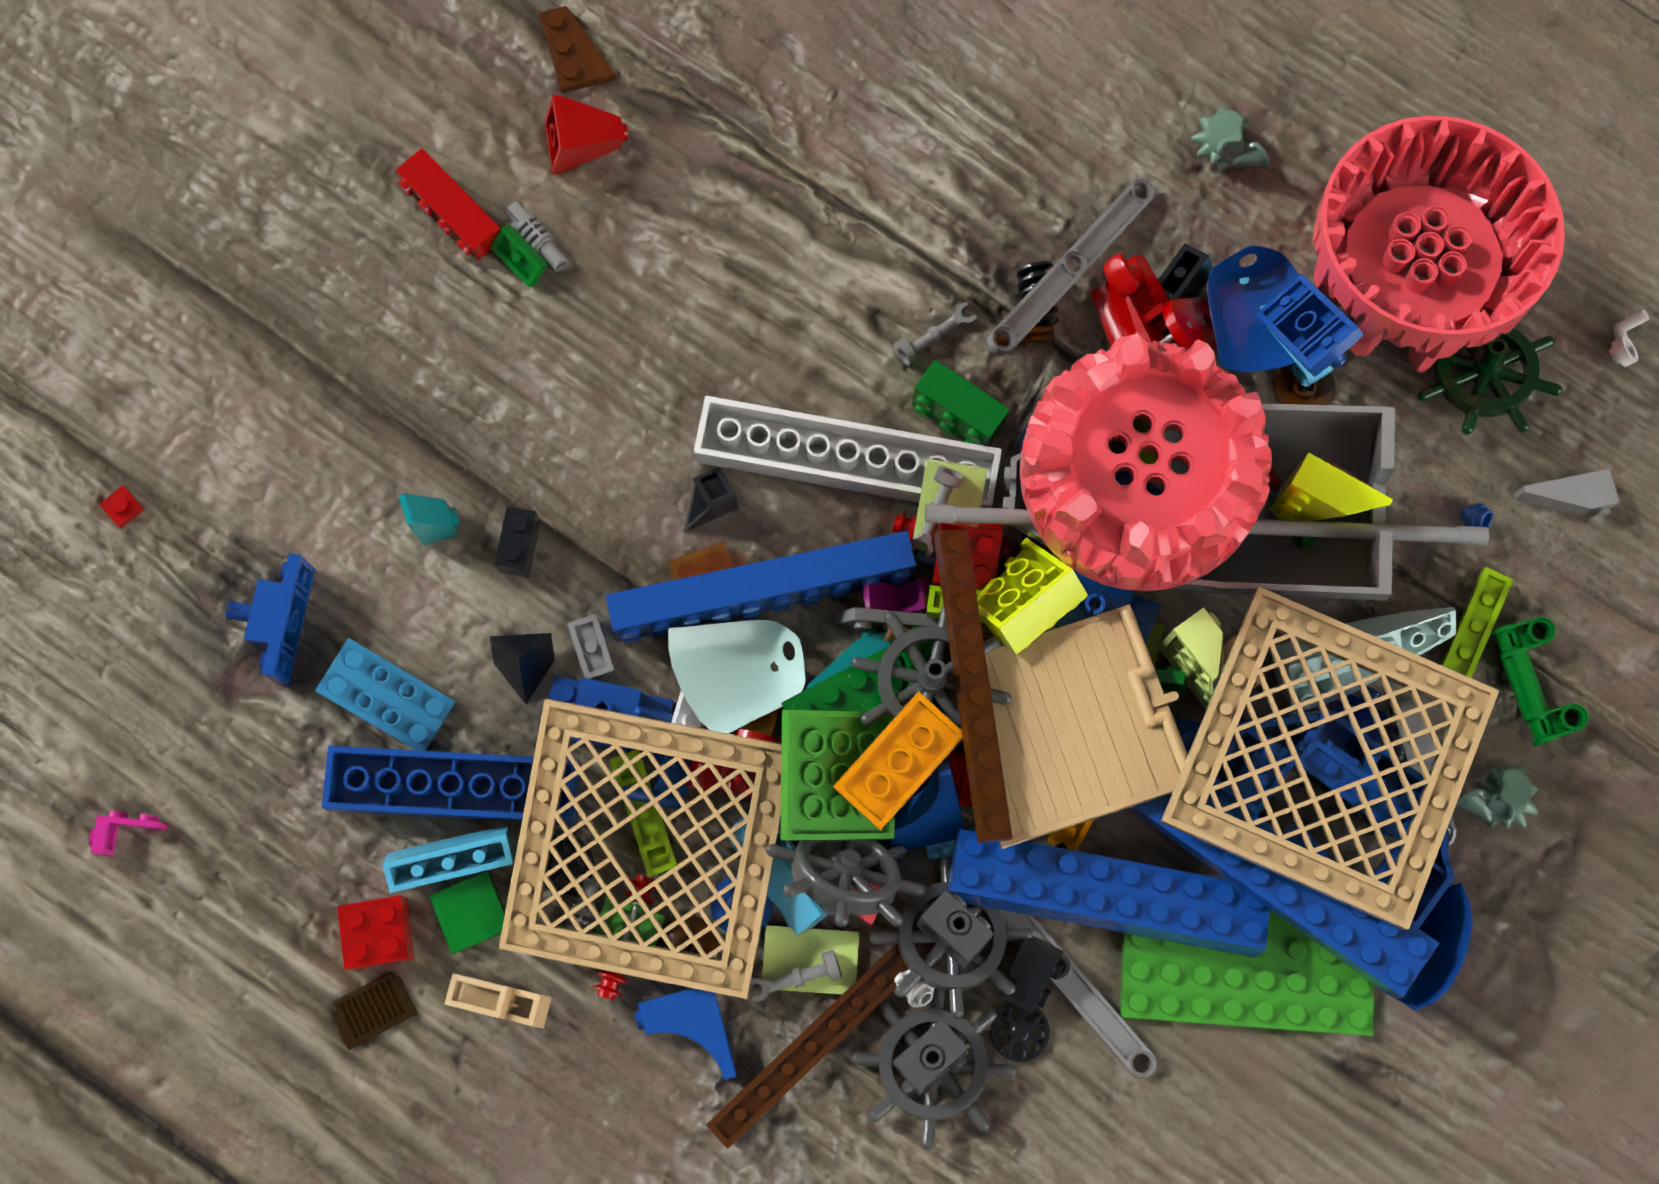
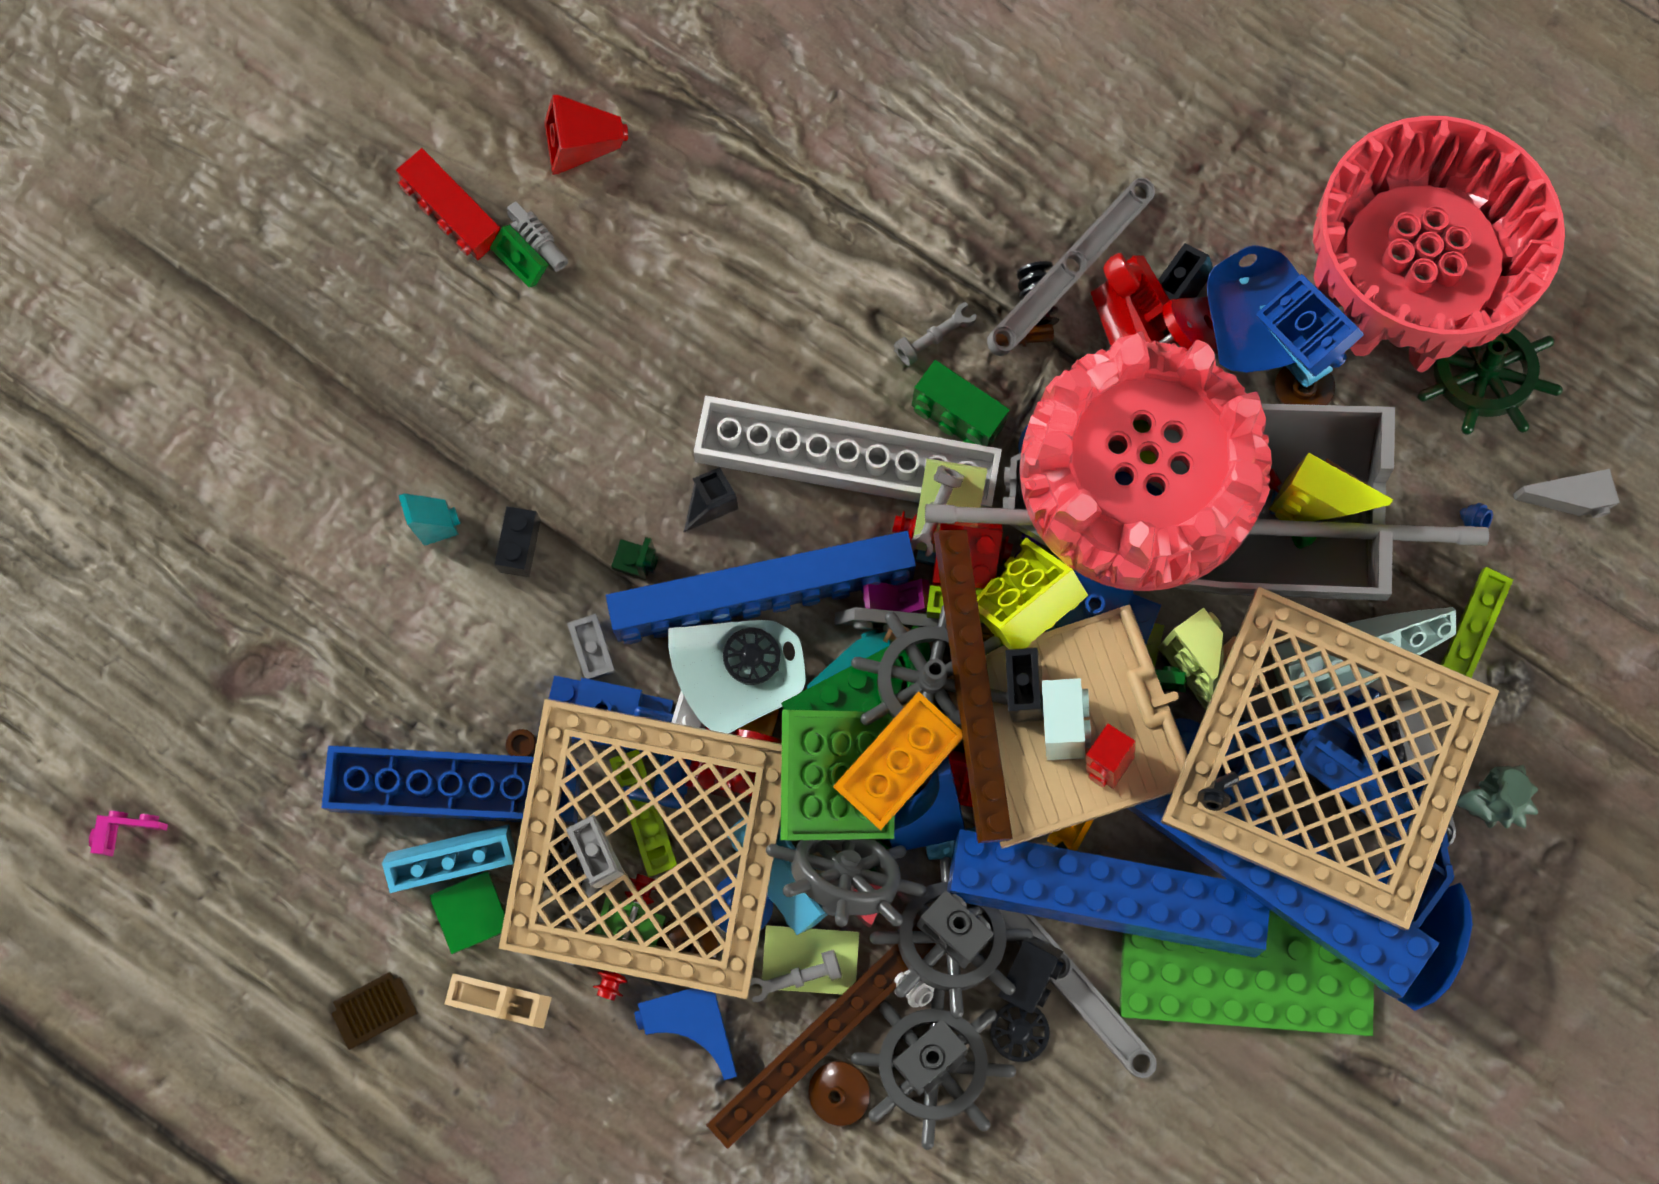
(122, 506): red plate -> none
(277, 617): blue brick -> none
(375, 933): red brick -> none
(385, 695): dark azure plate -> none
(521, 743): none -> reddish brown tile
(523, 660): black slope -> none
(572, 52): reddish brown wing -> none
(594, 852): none -> light grey slope
(635, 558): none -> dark green bracket
(701, 562): clear orange plate -> none
(751, 656): none -> black wheel
(851, 1086): none -> reddish brown dish
(1024, 685): none -> black brick
(1064, 723): none -> light aqua piece
(1109, 757): none -> red piece
(1214, 796): none -> black plate
(1227, 143): sand green head -> none
(1543, 723): green piece -> none
(1622, 347): white plate -> none

